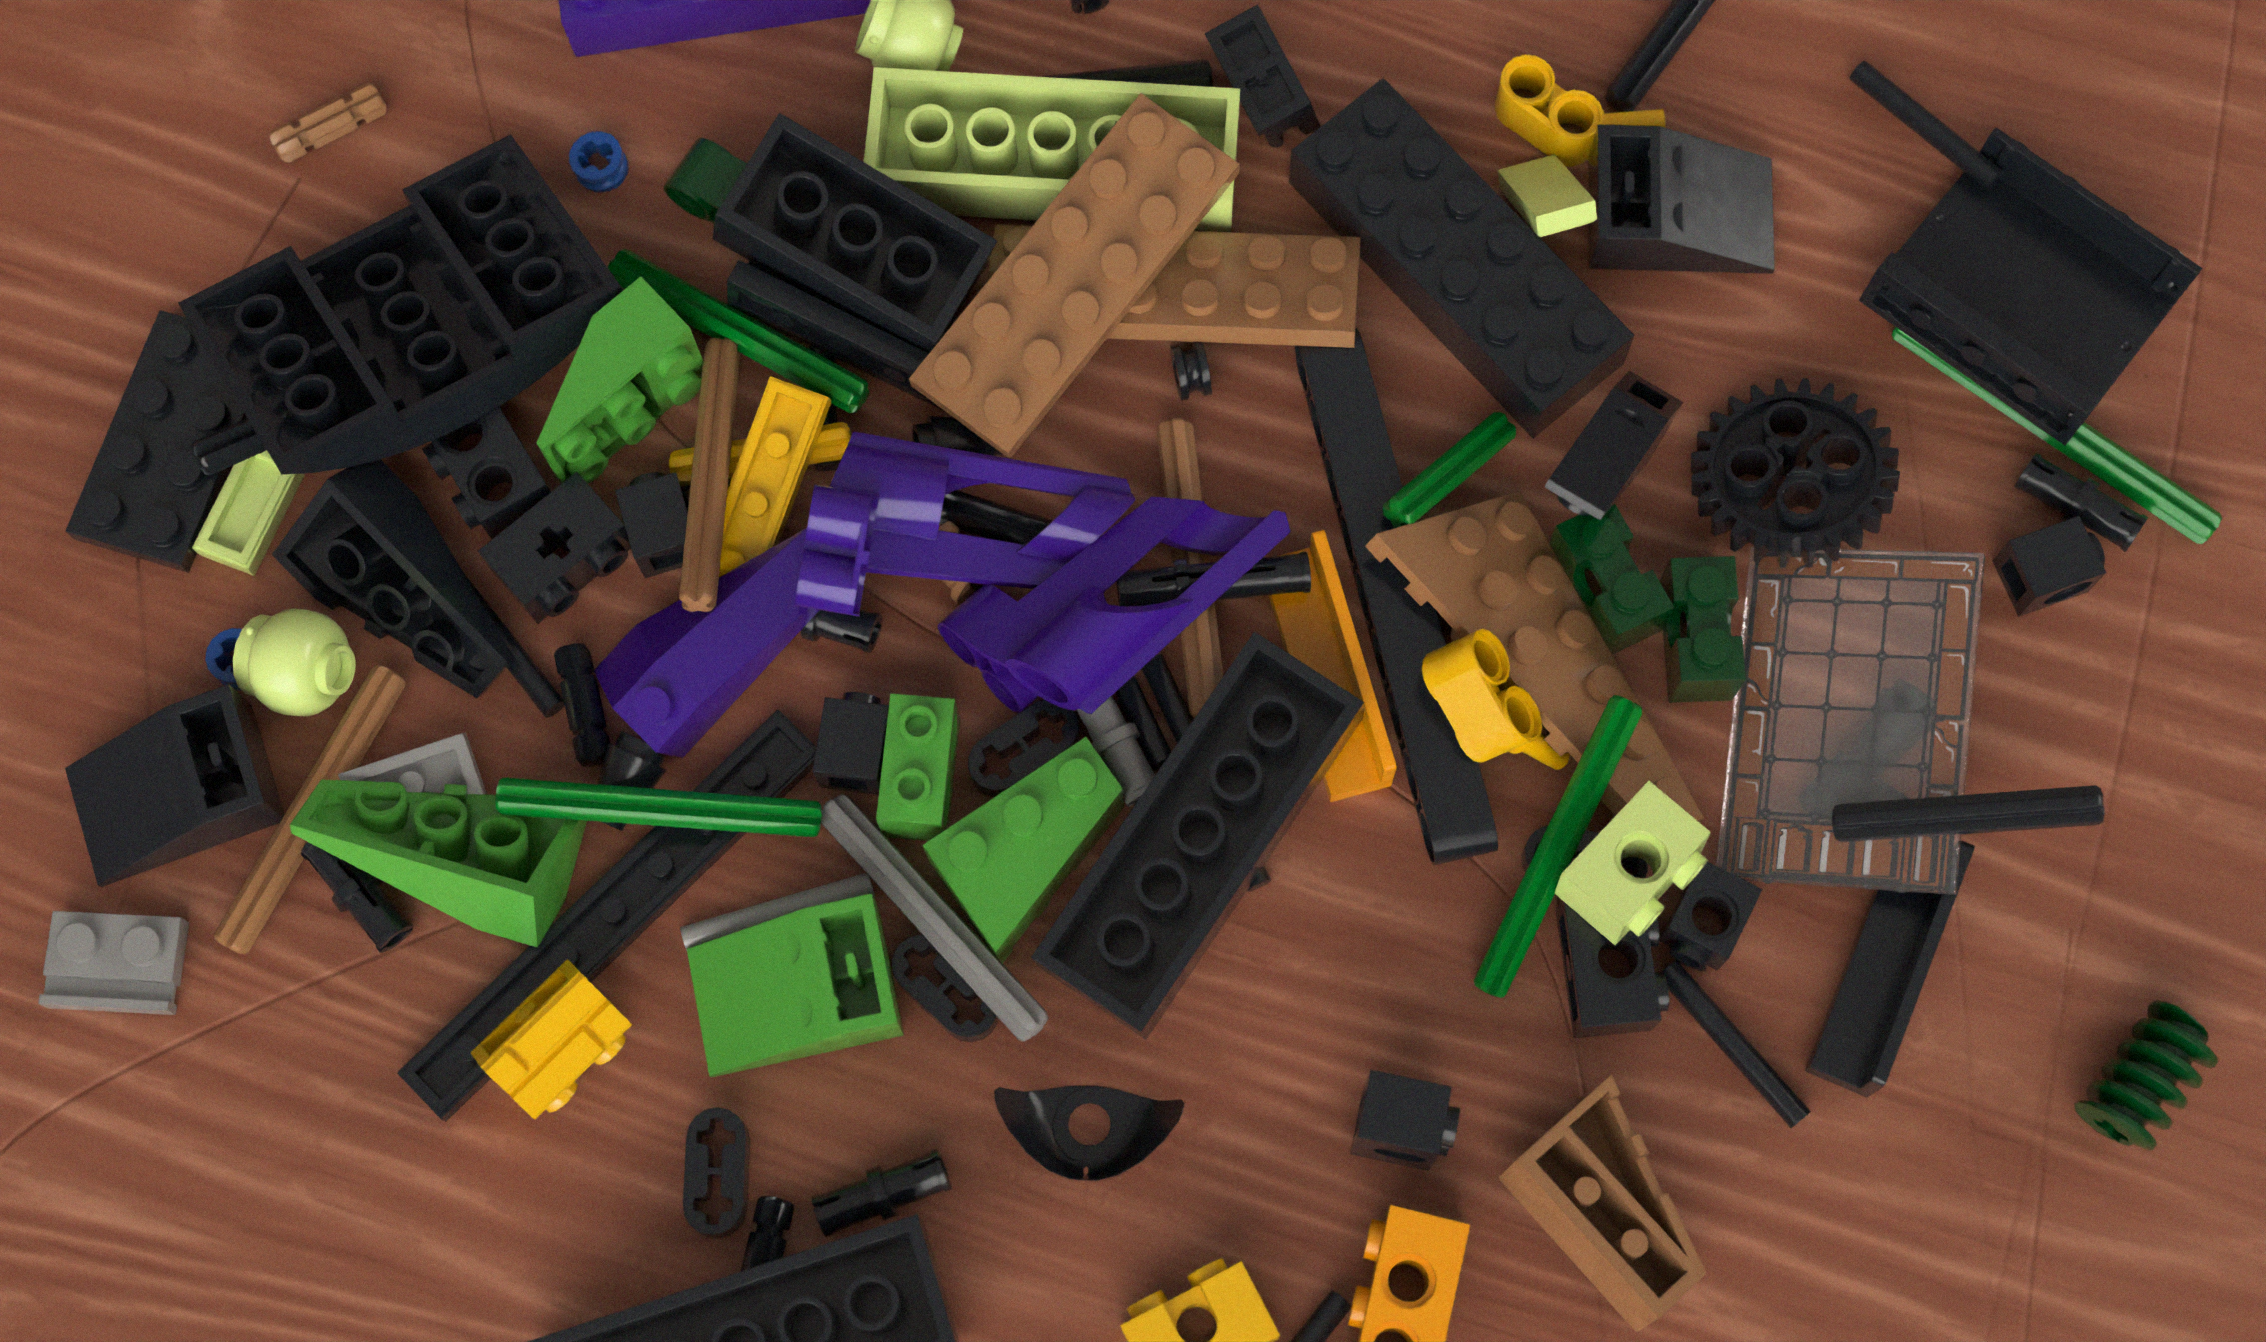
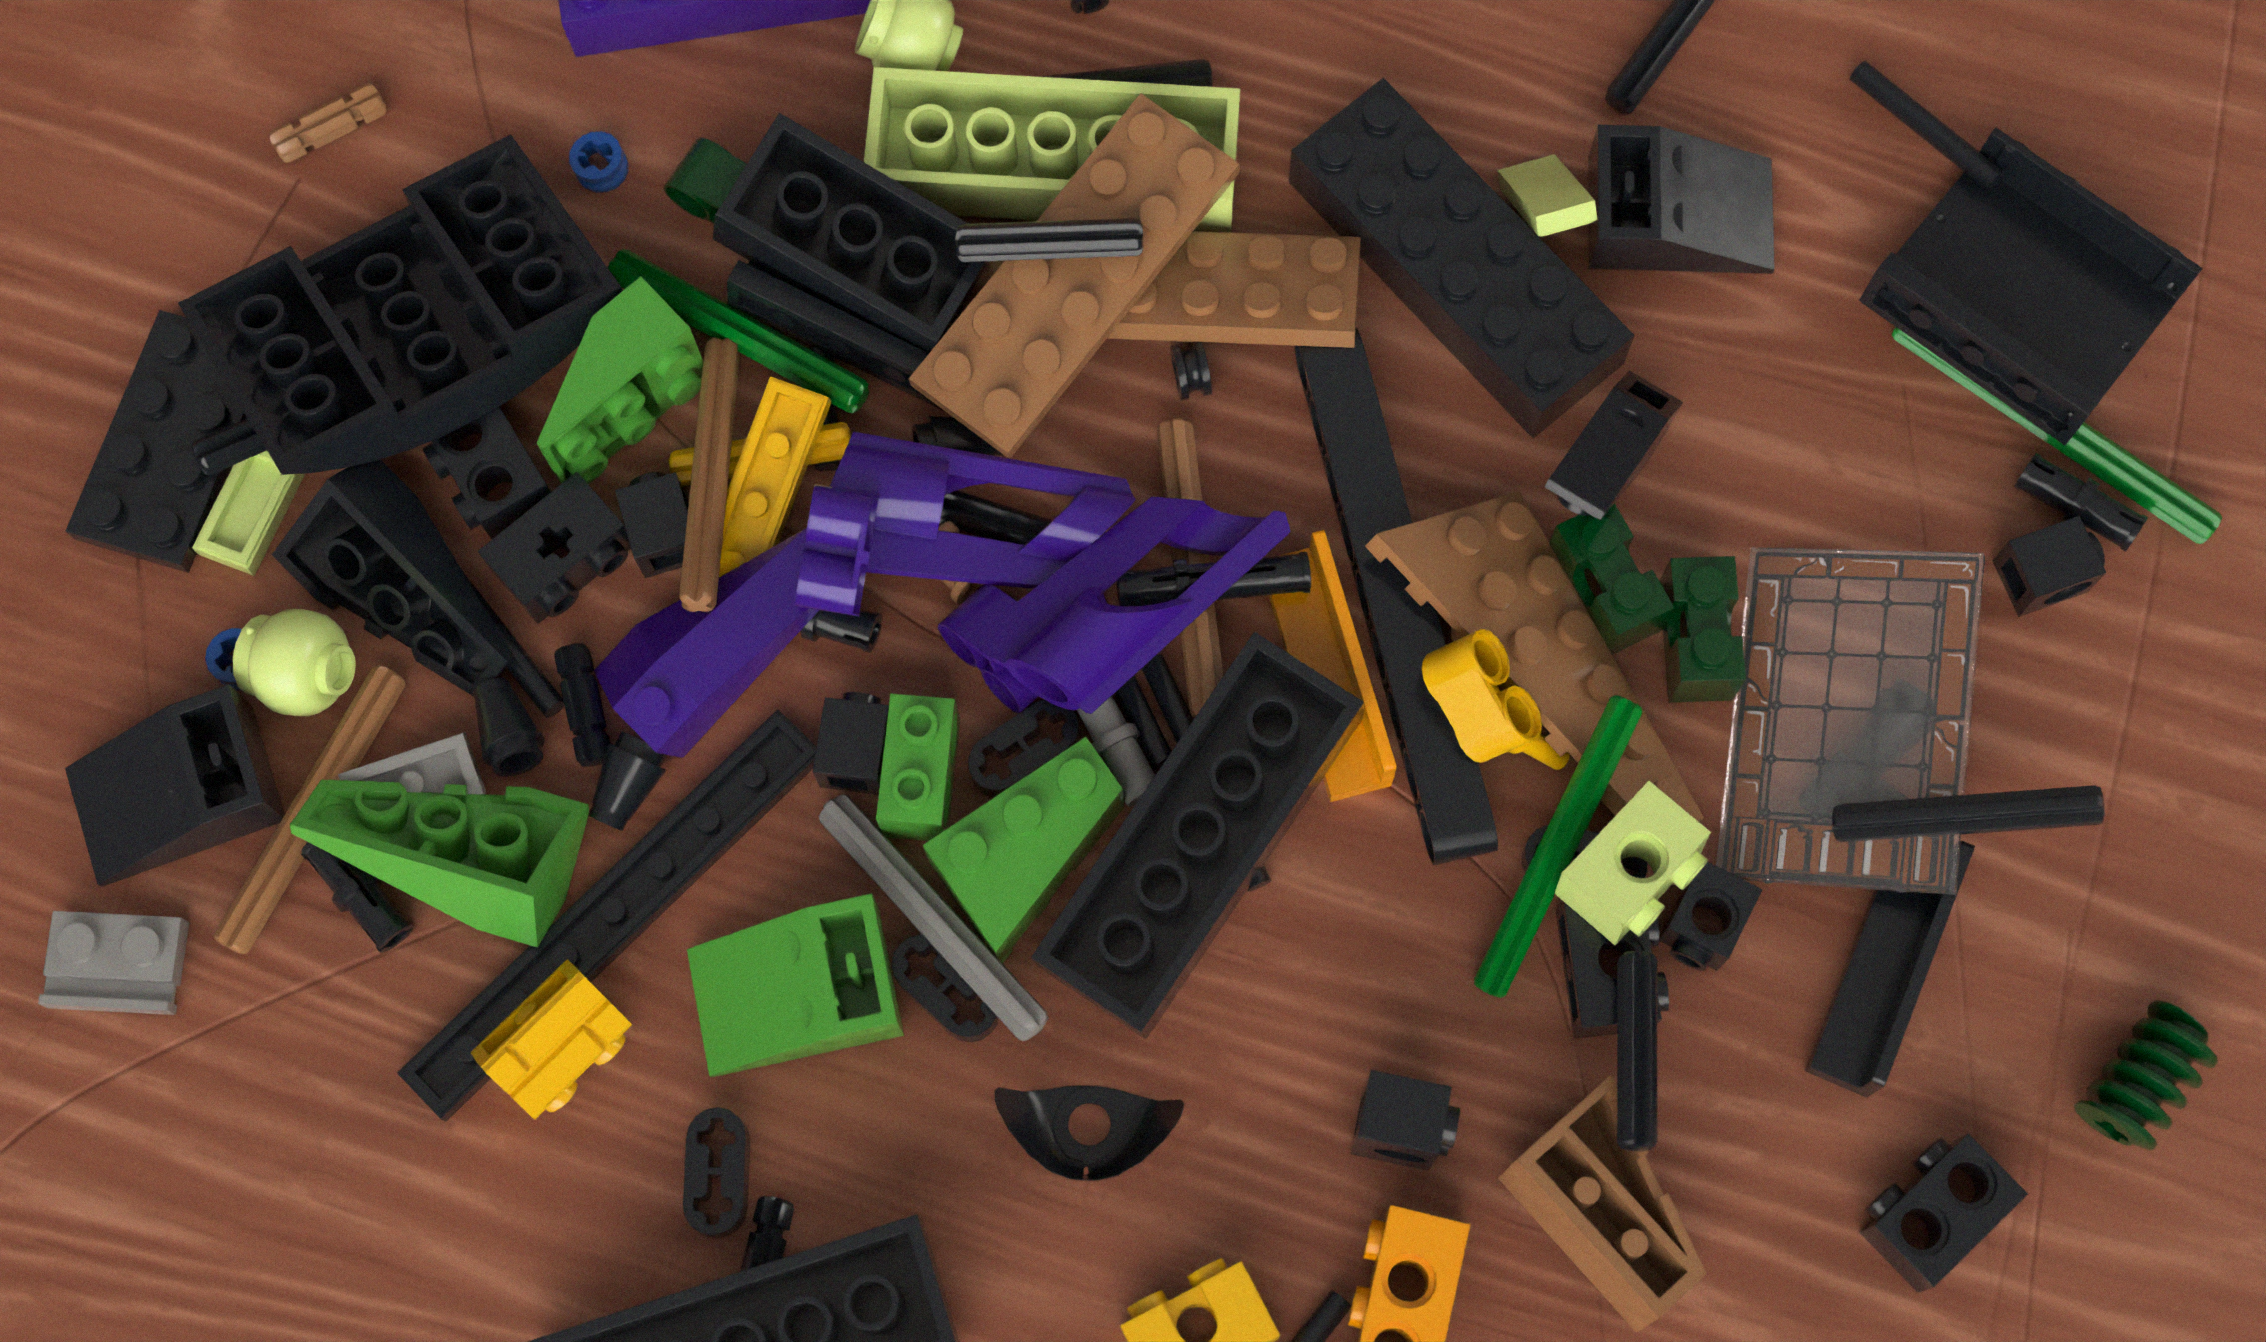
(506, 729): none -> black cone
(658, 807): green axle -> none
(731, 922): light grey bar -> none
(881, 1193): black pin -> none
(1049, 240): none -> black axle
(1263, 74): black hinge -> none
(1449, 470): green axle -> none
(1540, 117): yellow beam -> none
(1637, 1051): none -> black axle
(1735, 1045): black bar -> none
(1840, 498): black gear -> none
(1951, 1224): none -> black brick

